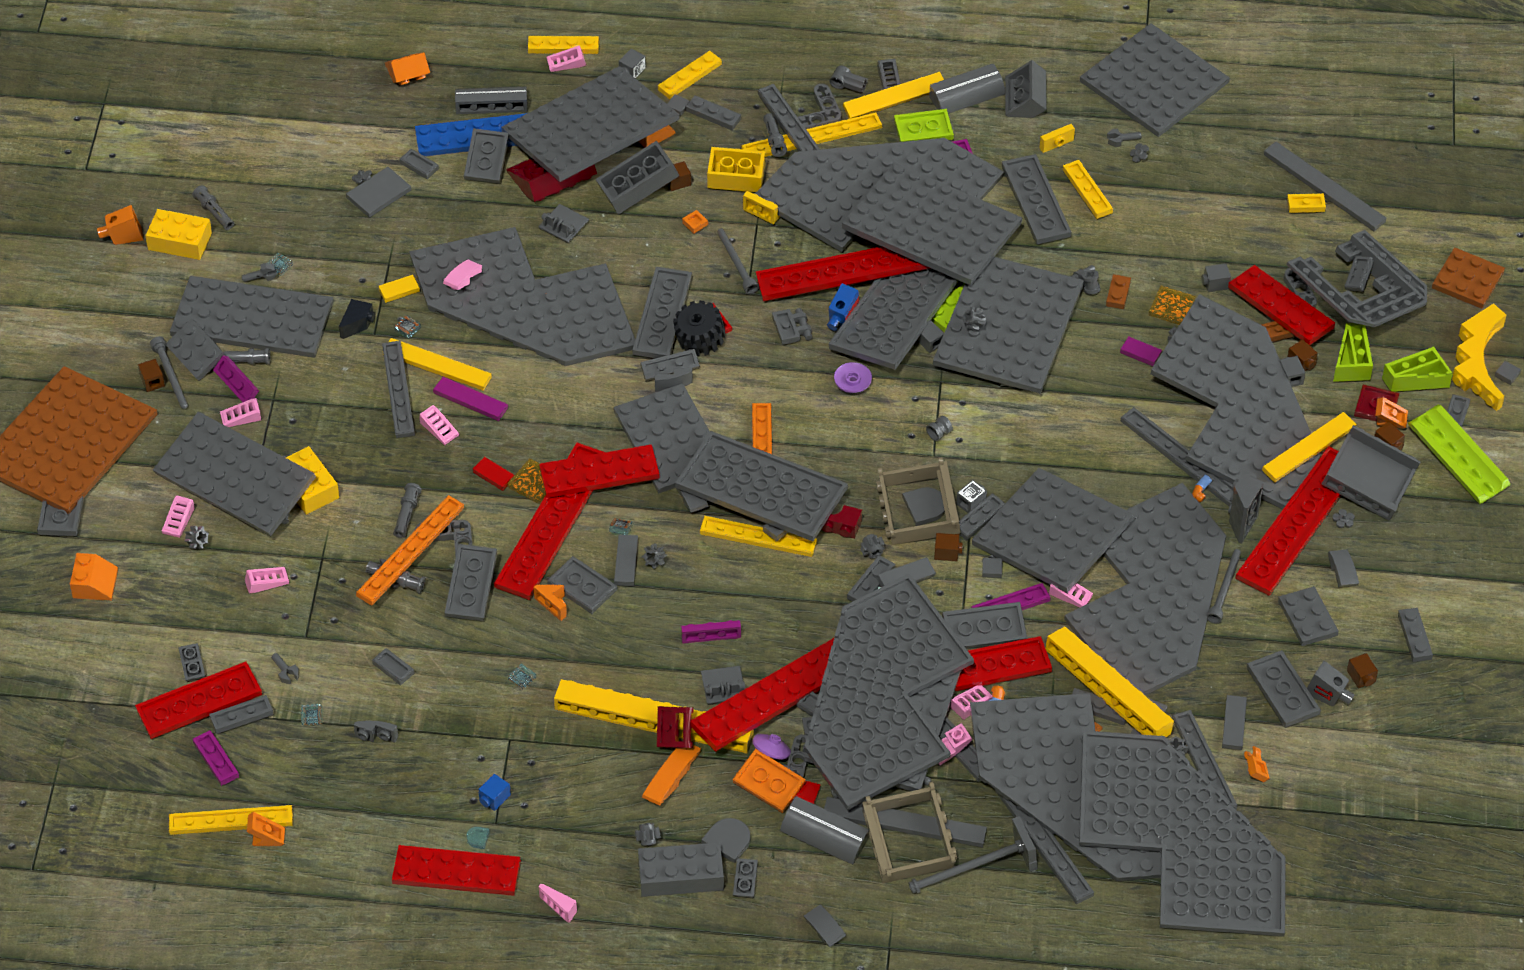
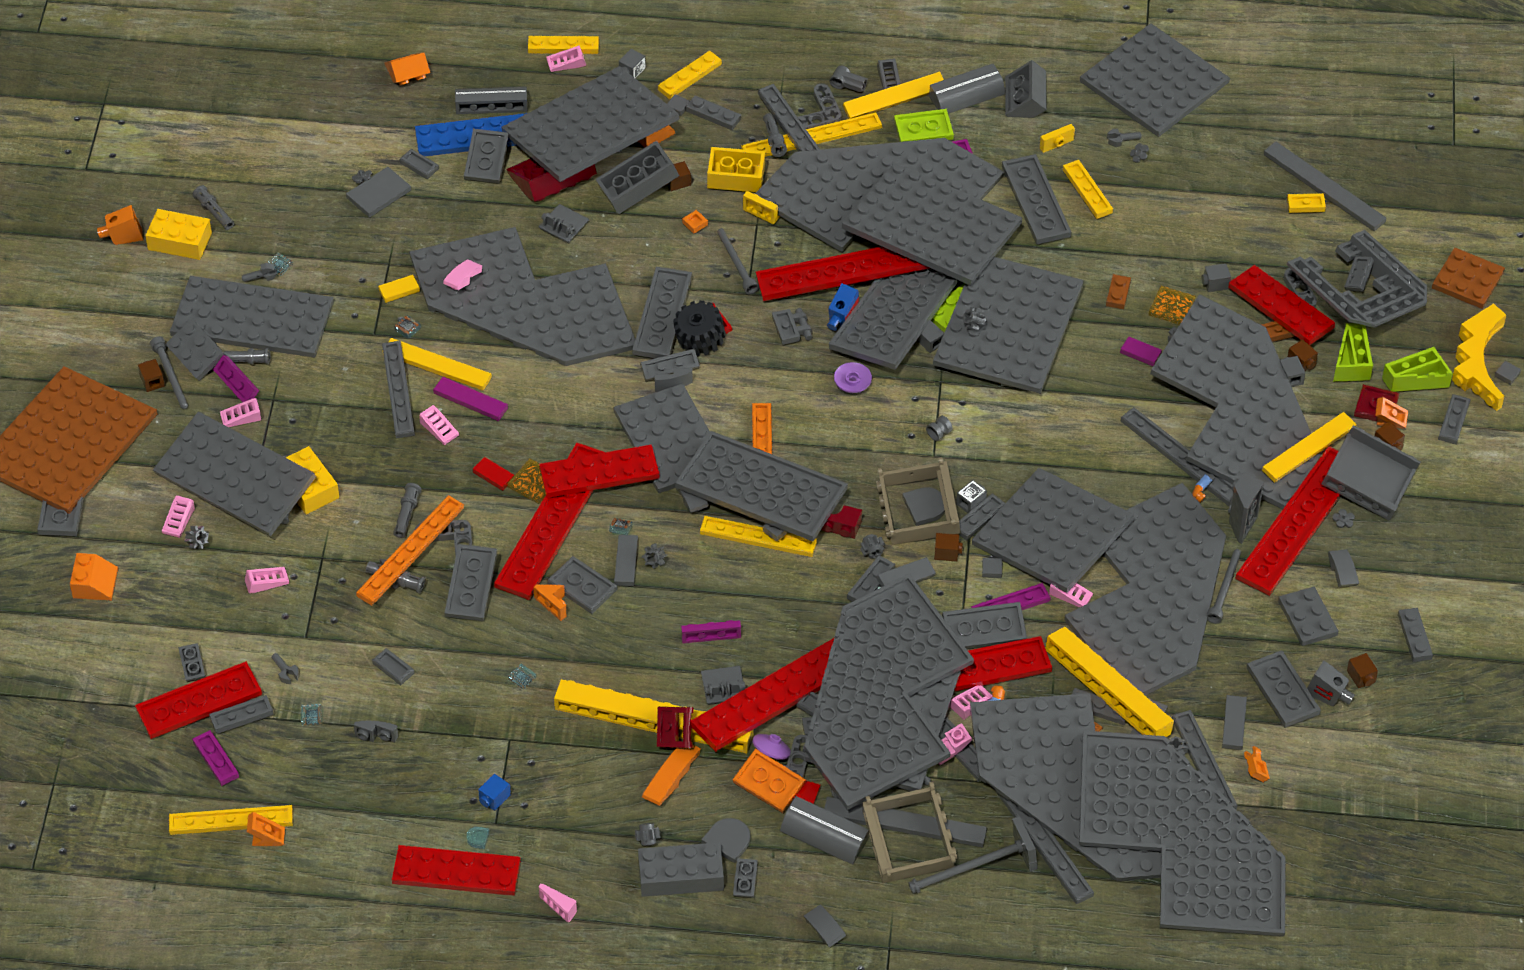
(356, 318): black slope -> none
(1090, 278): dark grey piece -> none
(1459, 454): lime plate -> none

